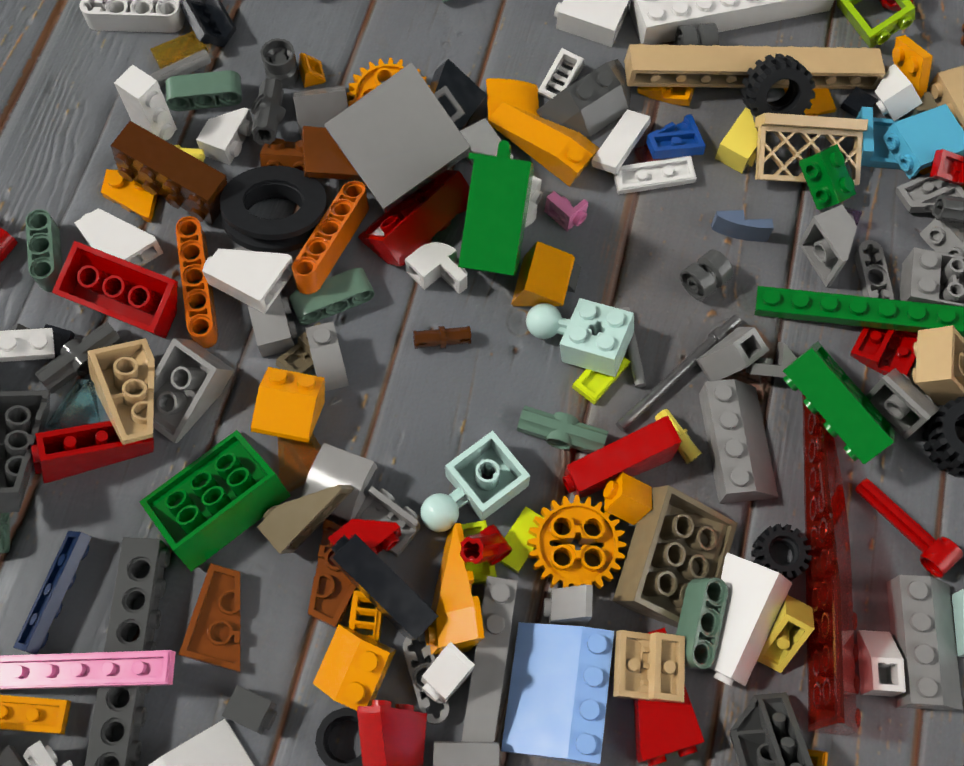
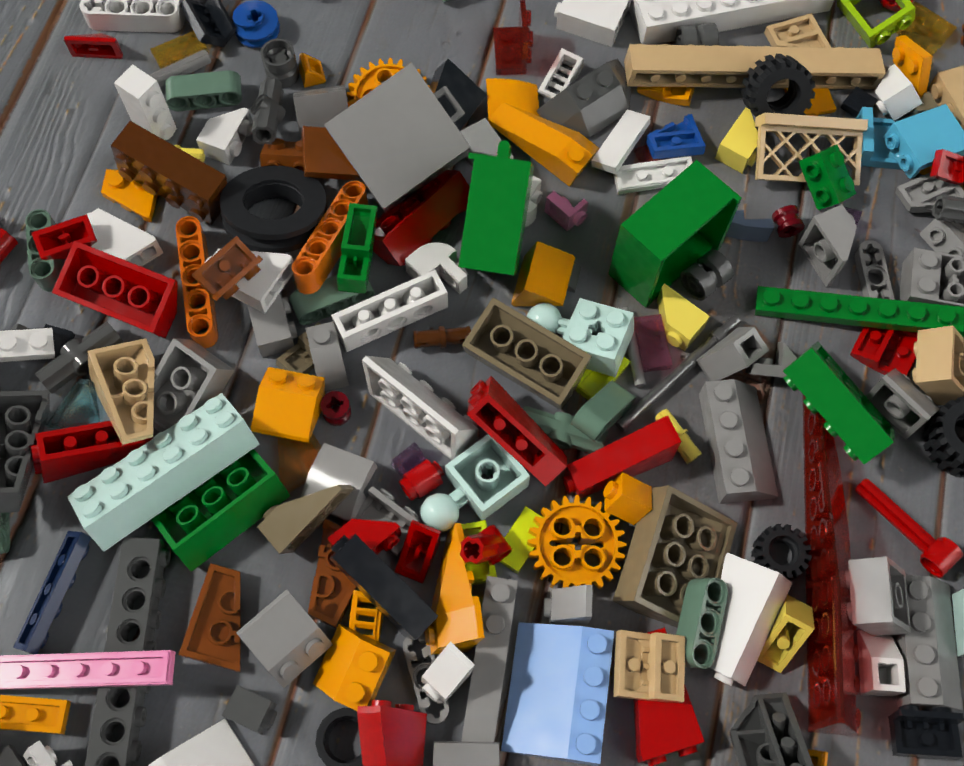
(57, 240): none -> red slope
(93, 46): none -> red slope
(162, 471): none -> light aqua brick
(227, 268): none -> dark orange bracket
(255, 23): none -> blue piece
(284, 638): none -> light grey slope
(338, 414): none -> dark red wheel
(357, 248): none -> green slope
(390, 310): none -> white brick
(407, 459): none -> clear purple slope
(418, 551): none -> red slope
(419, 406): none -> white slope
(422, 479): none -> red brick
(512, 45): none -> clear red bracket
(515, 430): none -> red slope
(527, 353): none -> dark tan slope
(603, 410): none -> sand green beam
(652, 343): none -> clear pink plate
(672, 232): none -> green container
(680, 318): none -> light yellow slope
(788, 221): none -> dark red wheel
(796, 32): none -> tan wing
(878, 596): none -> light grey brick
(926, 733): none -> black bracket
(928, 29): none -> clear yellow plate

